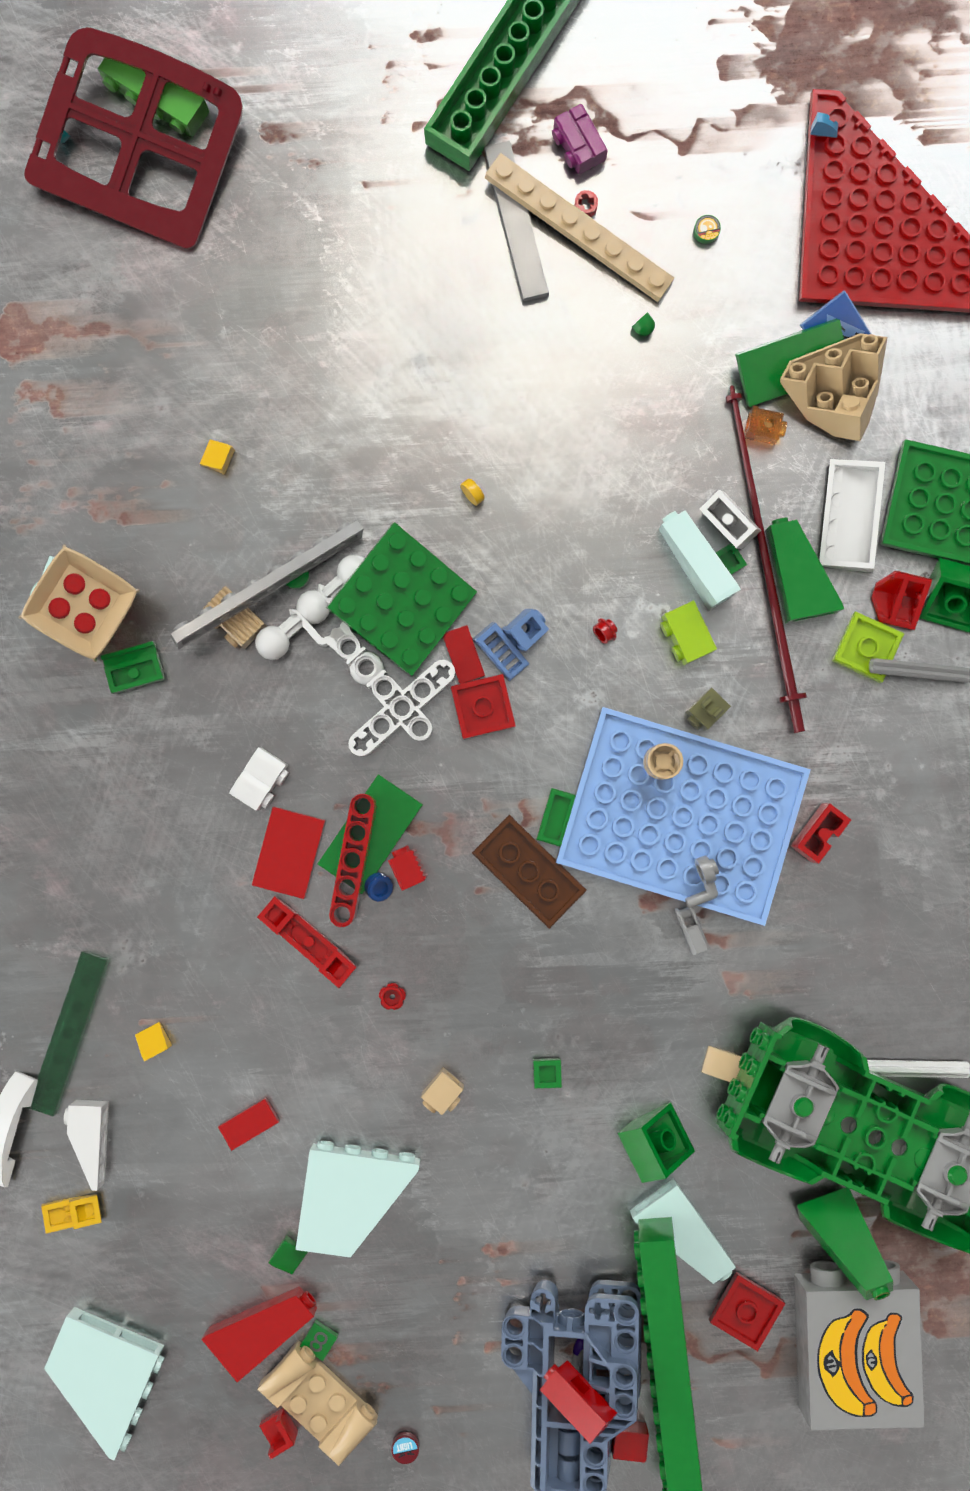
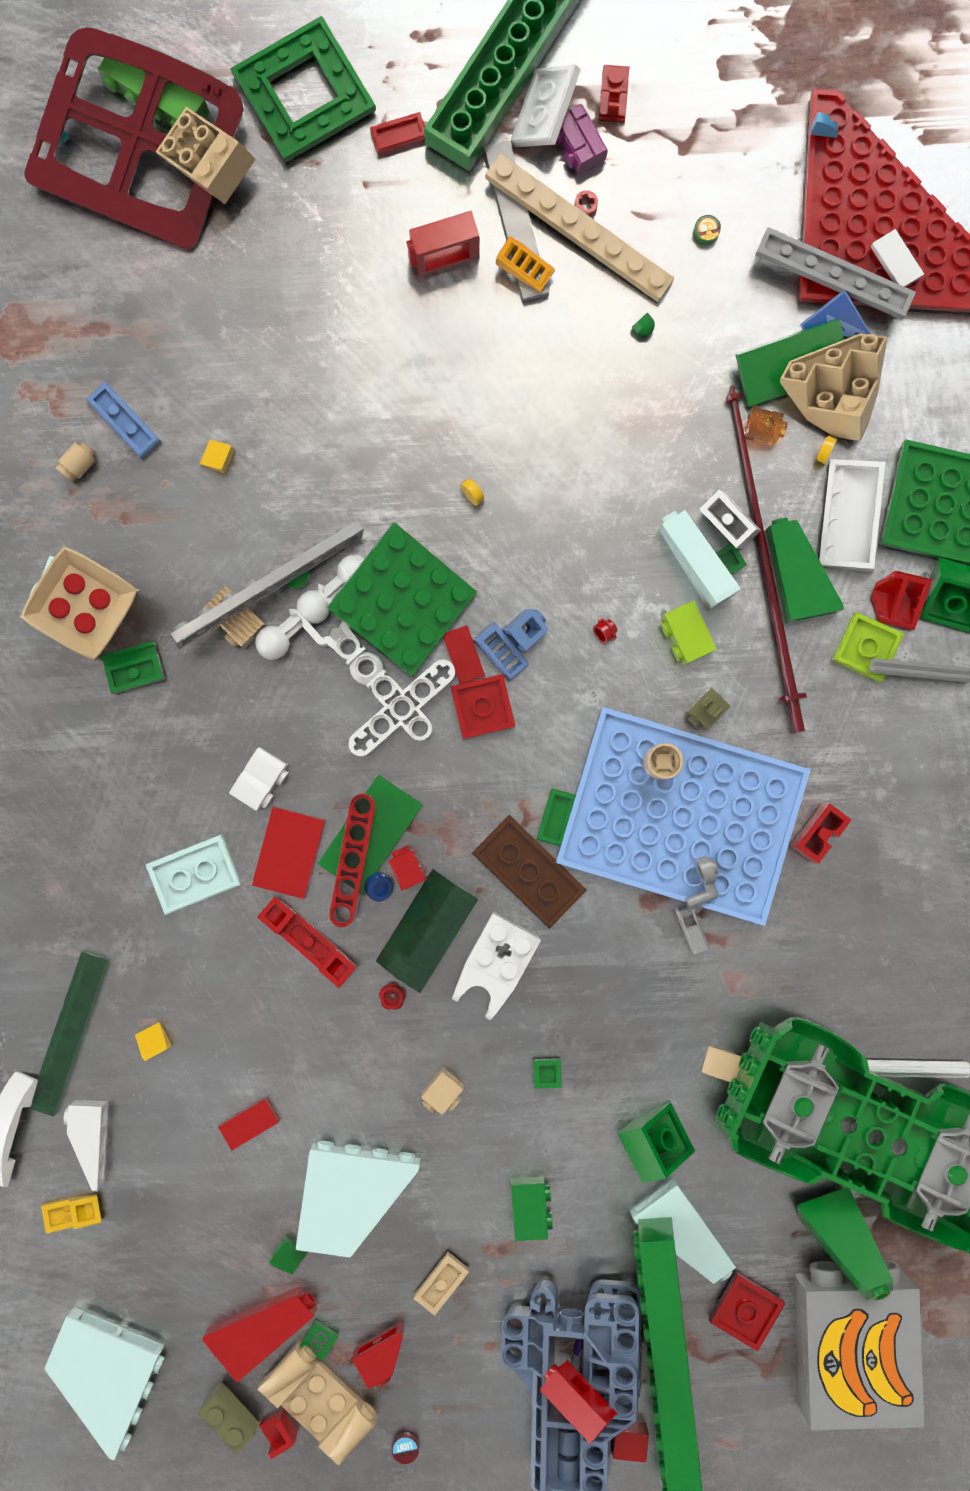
(76, 461): none -> tan brick
(123, 420): none -> medium blue tile
(193, 874): none -> light aqua tile
(206, 155): none -> tan slope
(228, 1418): none -> olive brick
(266, 65): none -> green plate
(378, 1357): none -> red slope
(398, 133): none -> red tile
(426, 930): none -> clear green slope
(441, 1283): none -> tan plate
(443, 243): none -> window
(496, 972): none -> white brick
(529, 1208): none -> green brick
(530, 257): none -> light orange slope
(545, 106): none -> white tile
(614, 93): none -> plate
(826, 449): none -> yellow tile
(835, 273): none -> light grey plate
(897, 259): none -> white tile

